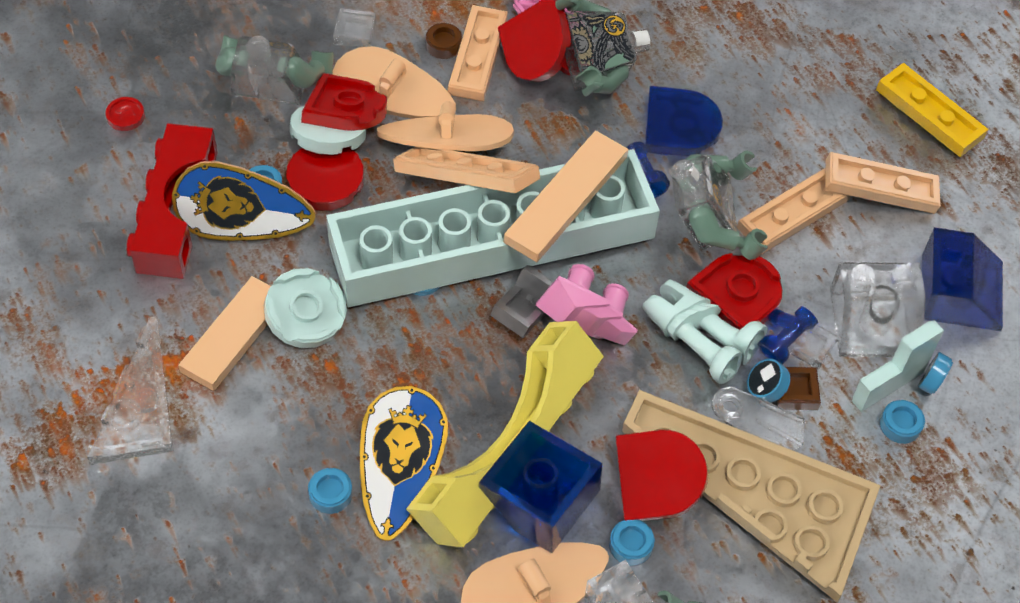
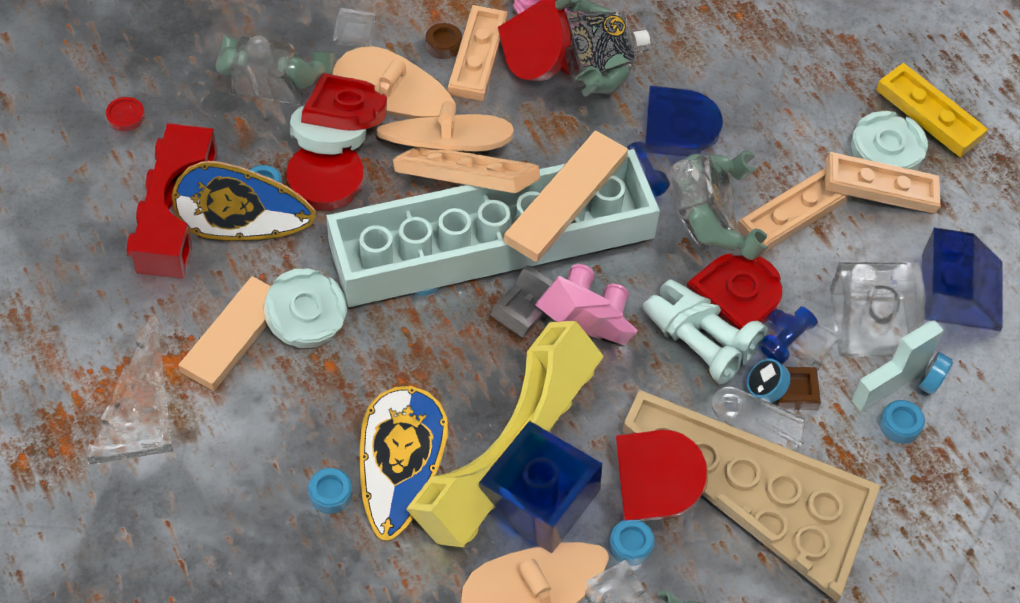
(889, 140): none -> light aqua tile

